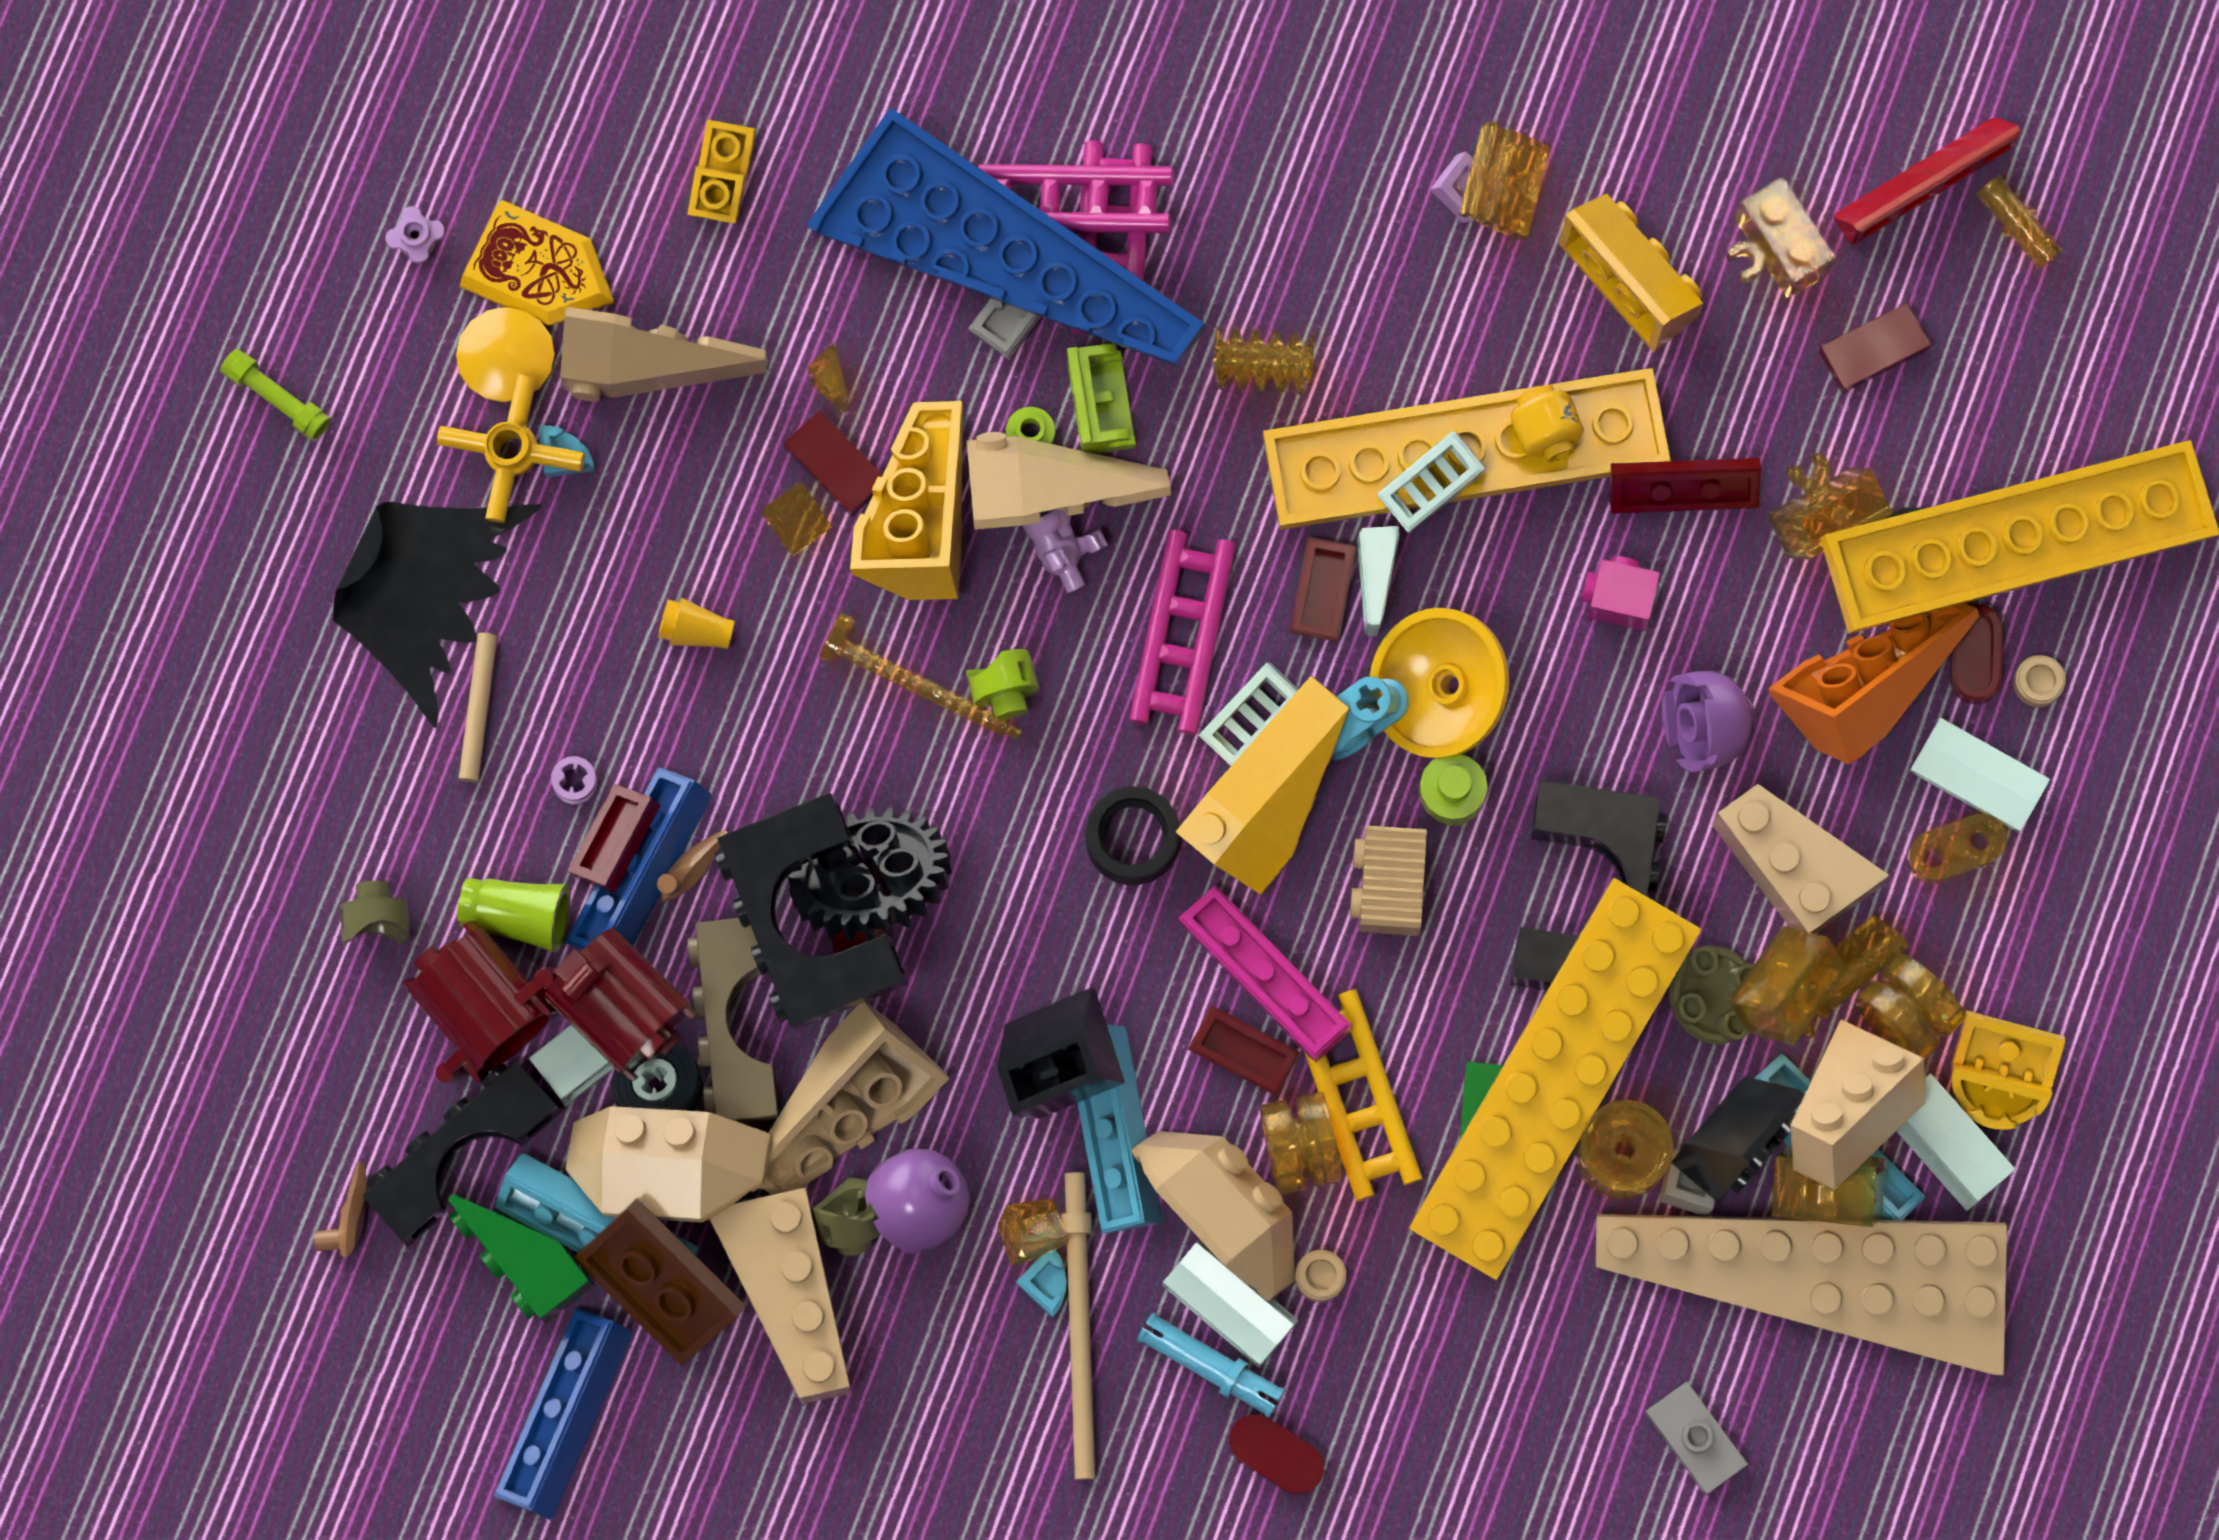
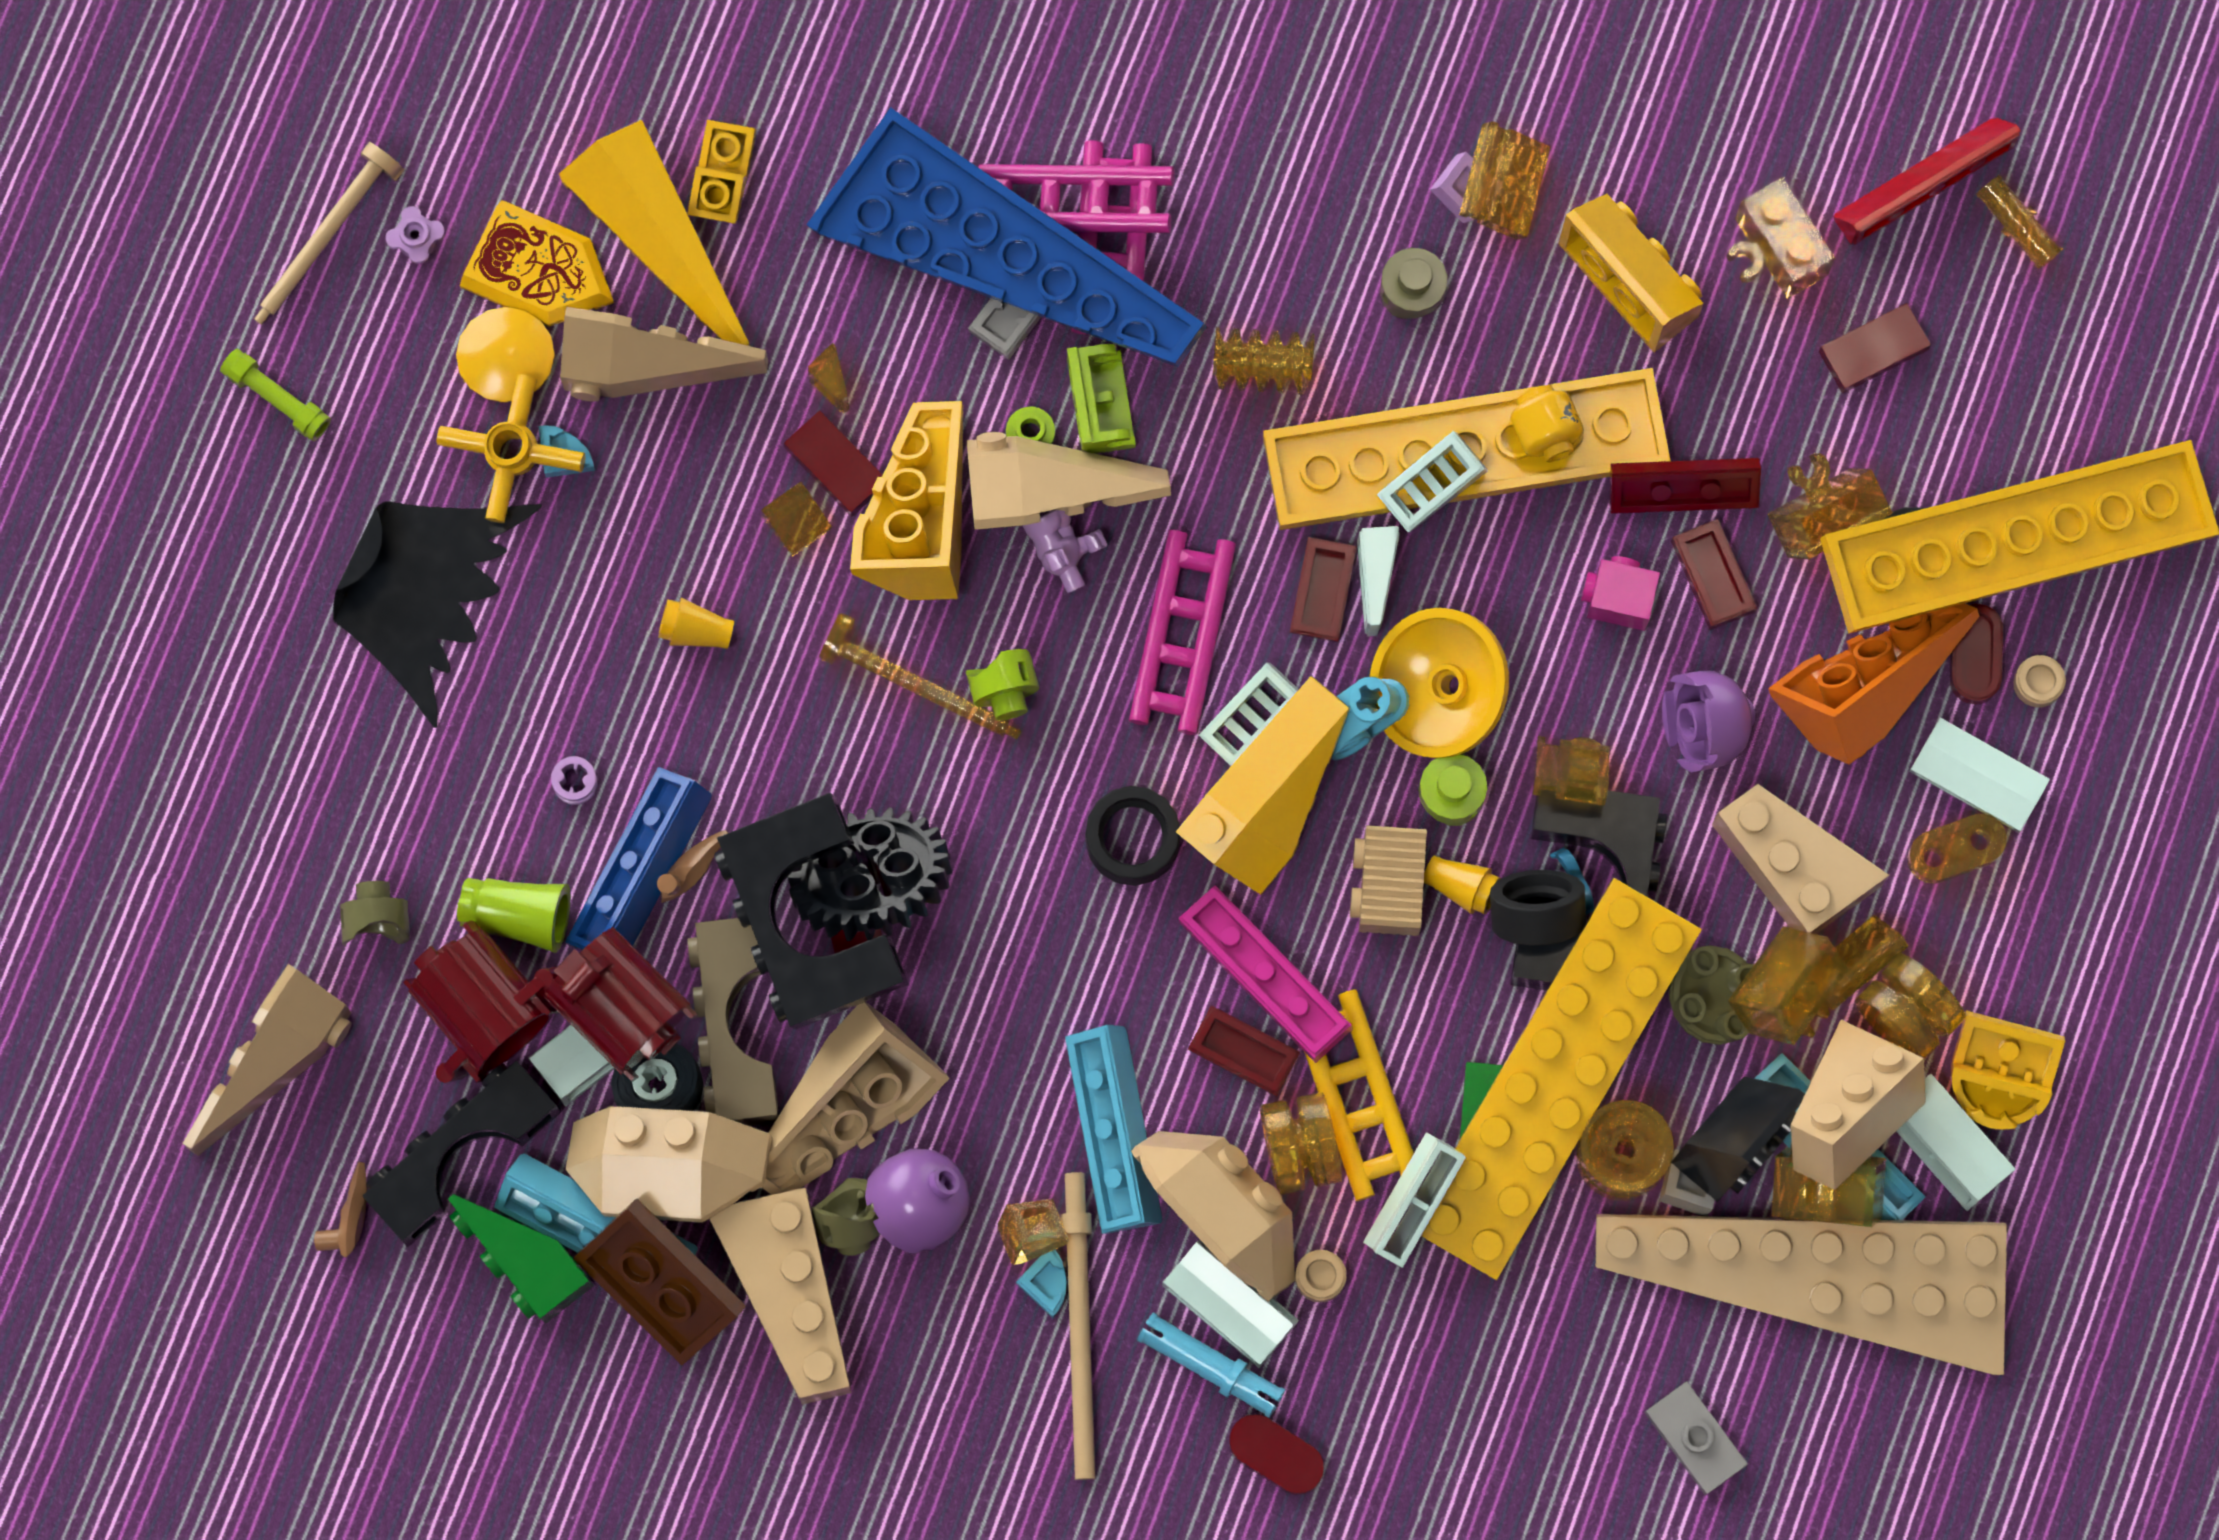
(291, 1034): none -> tan wedge
(377, 162): none -> tan piece
(477, 707): tan bar -> none
(563, 1413): blue slope -> none
(614, 838): tile -> none
(634, 196): none -> yellow wedge
(1058, 1057): black slope -> none
(1413, 283): none -> olive piece
(1423, 1204): none -> light aqua piece
(1462, 883): none -> yellow cone
(1538, 907): none -> black tyre
(1571, 867): none -> dark azure piece
(1573, 770): none -> clear yellow plate
(1713, 574): none -> dark red tile

